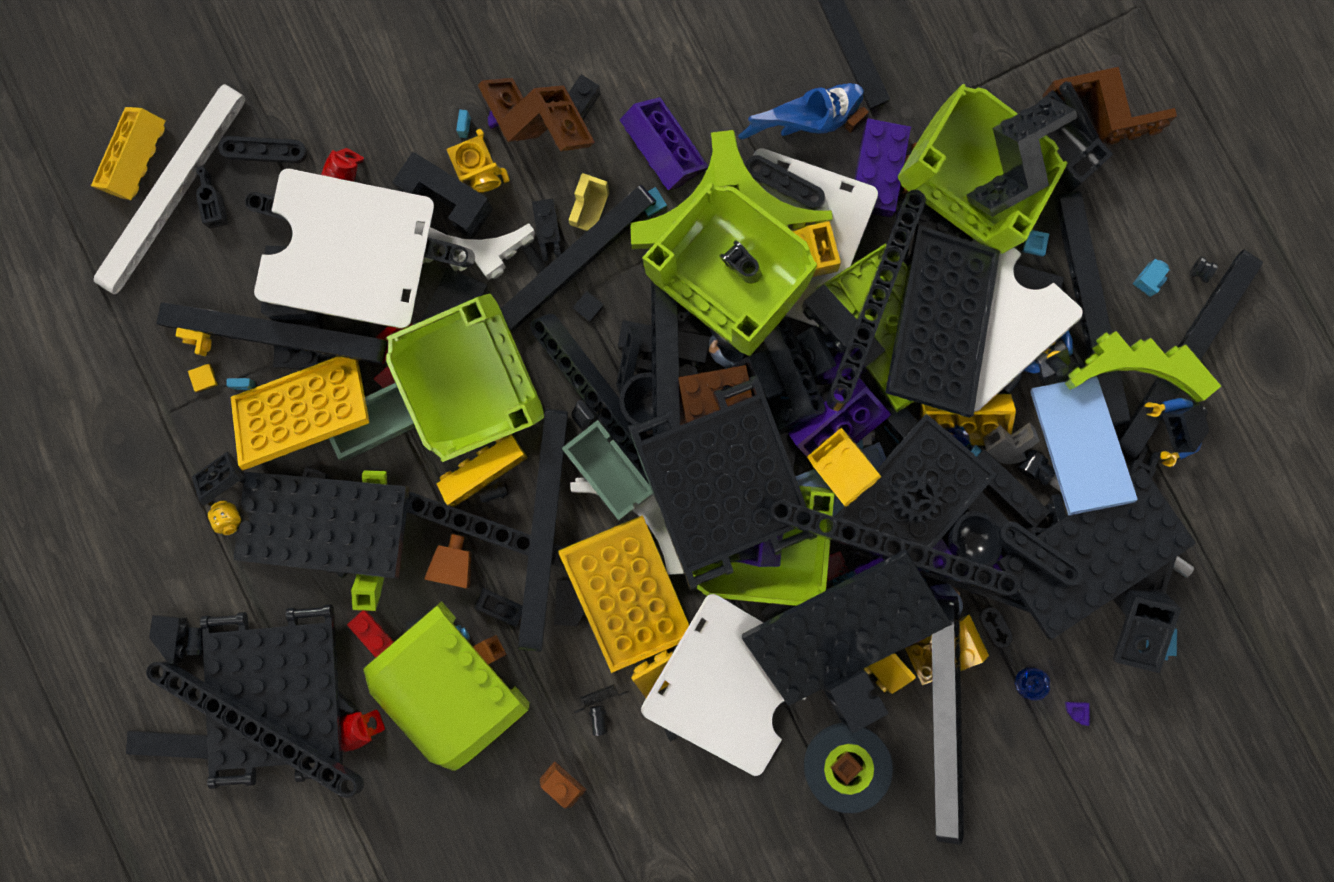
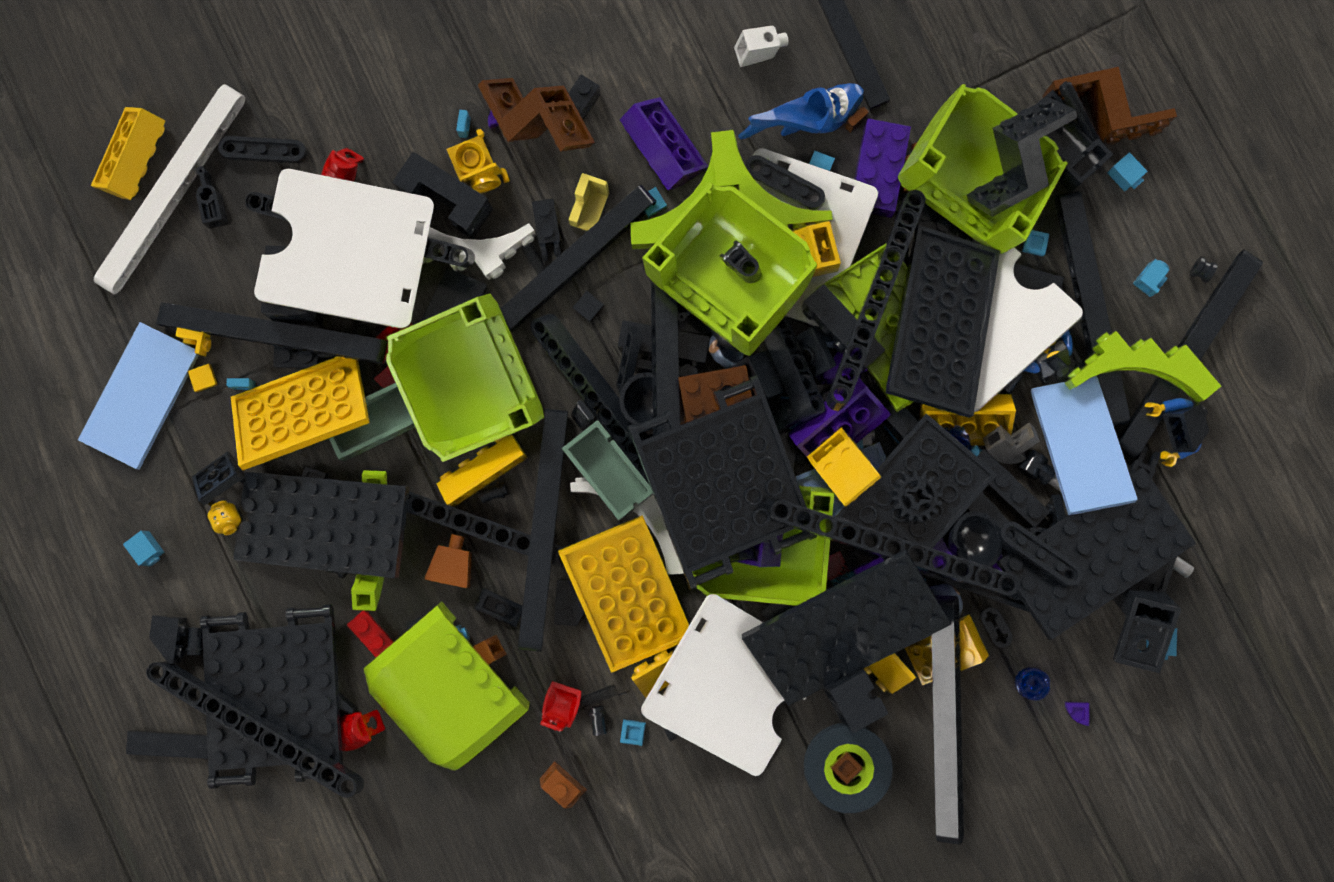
(139, 396): none -> light blue tile
(144, 548): none -> dark azure brick
(560, 706): none -> red piece
(632, 732): none -> dark azure tile
(759, 45): none -> white torso
(821, 160): none -> dark azure tile
(1127, 172): none -> dark azure brick

